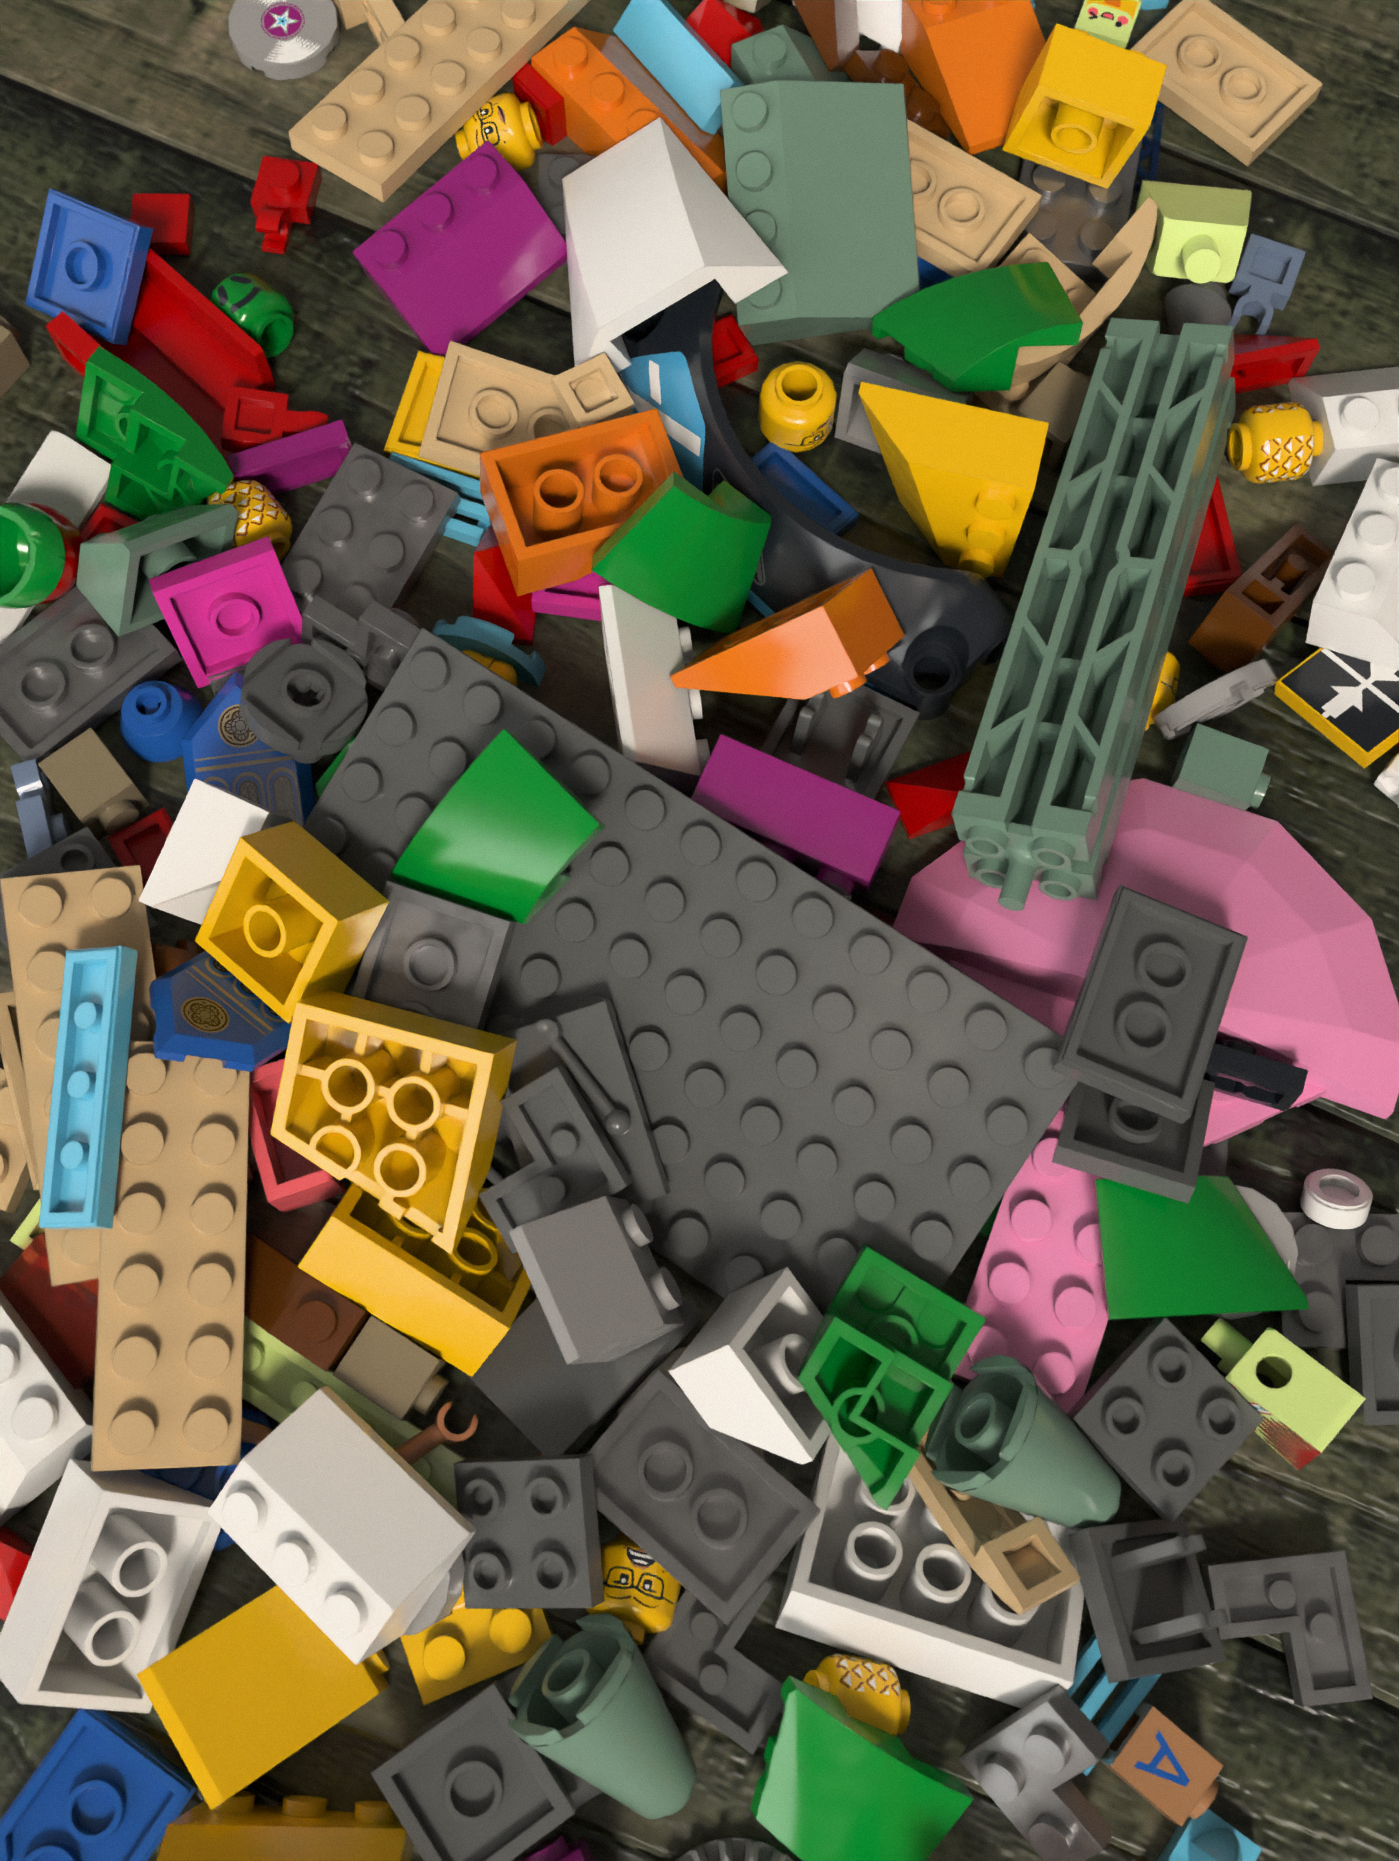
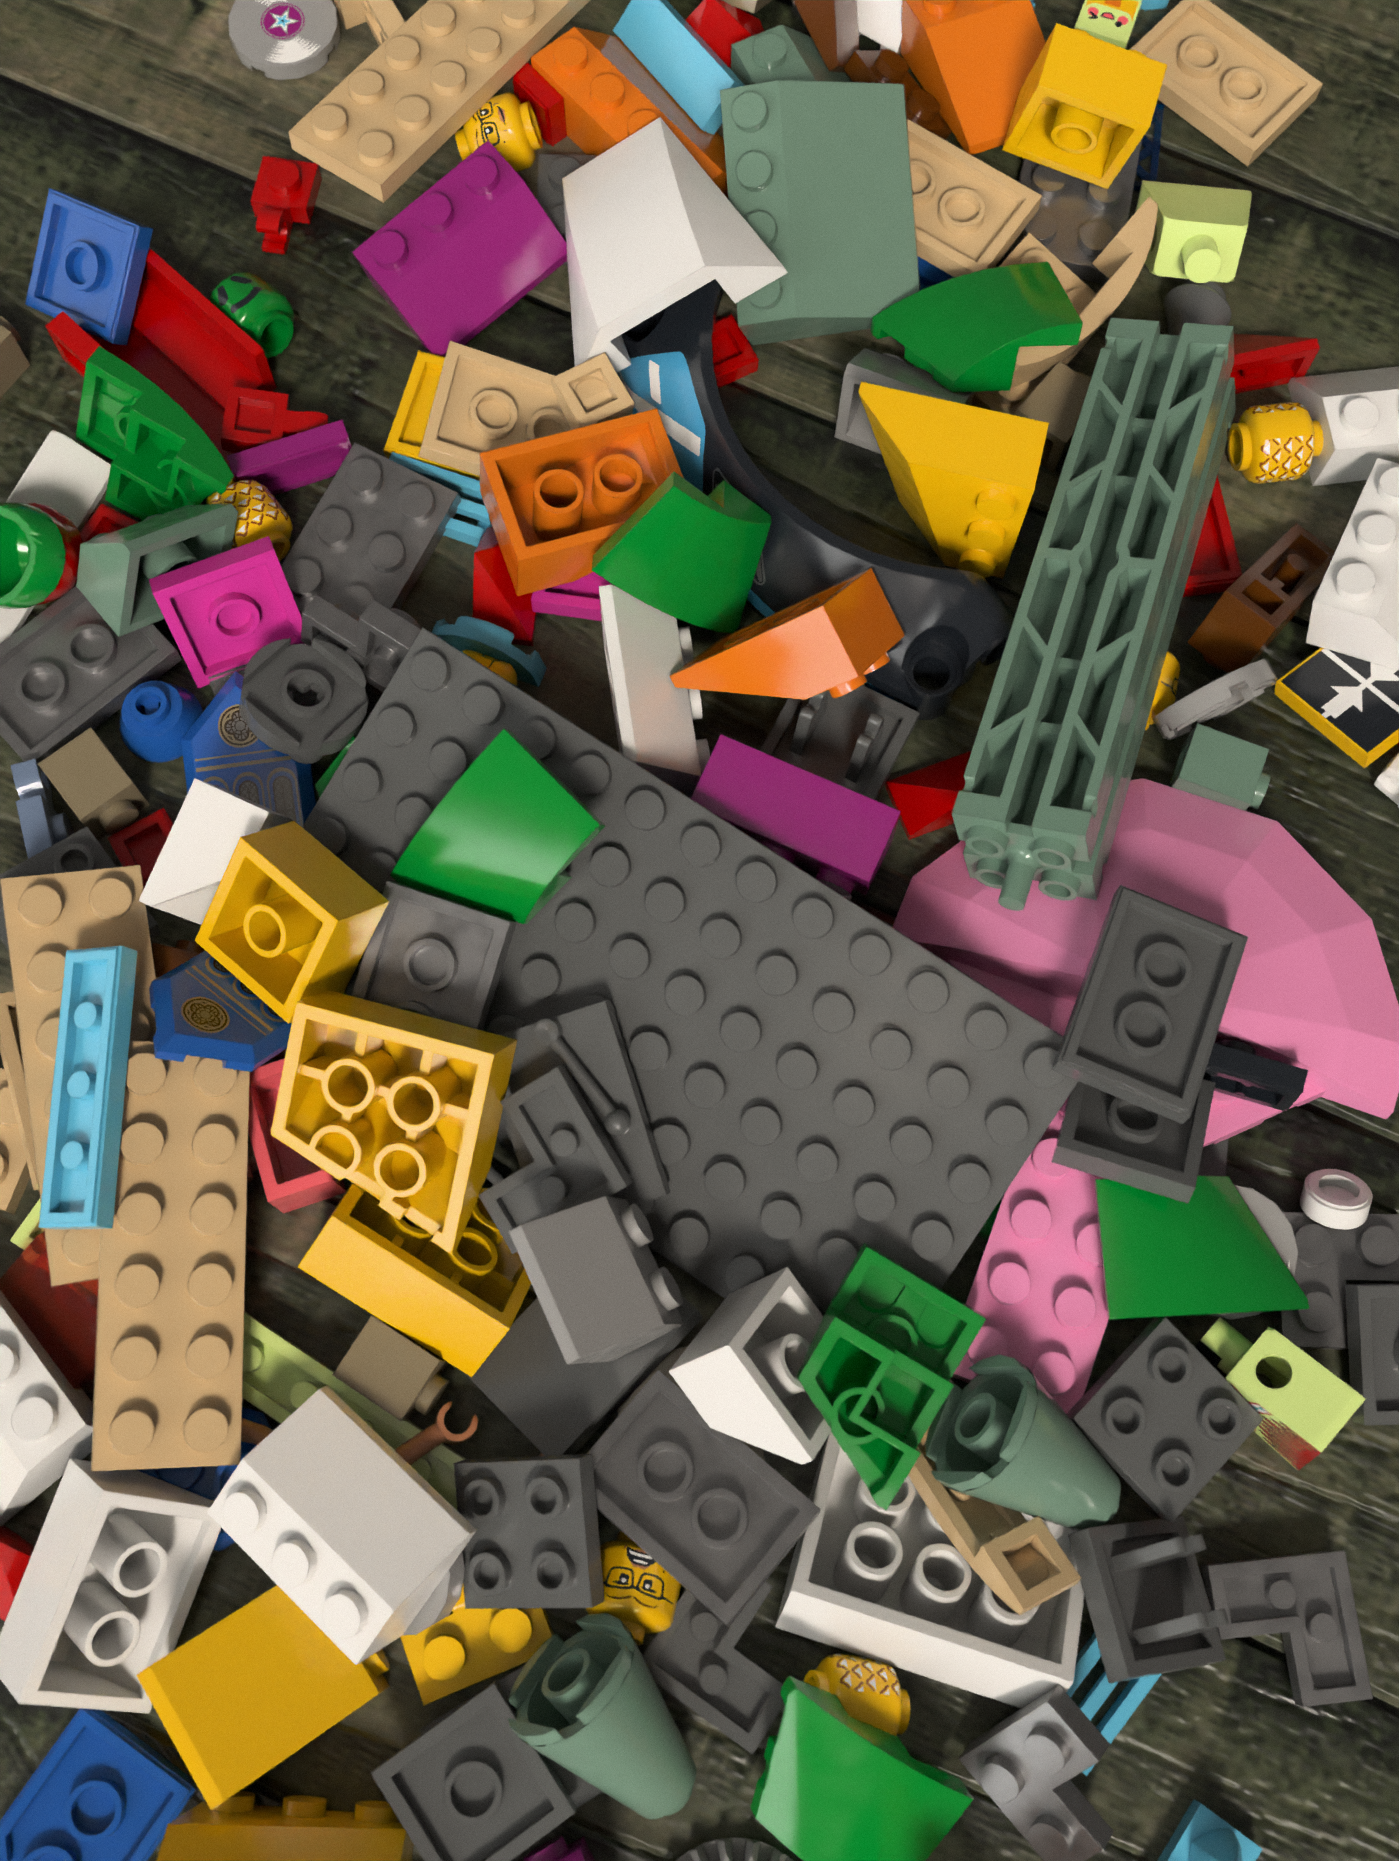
(169, 217): red tile -> none
(298, 1306): reddish brown slope -> none
(797, 406): yellow head -> none
(805, 489): blue tile -> none
(1163, 1765): medium nougat brick -> none
(1264, 280): sand blue plate -> none

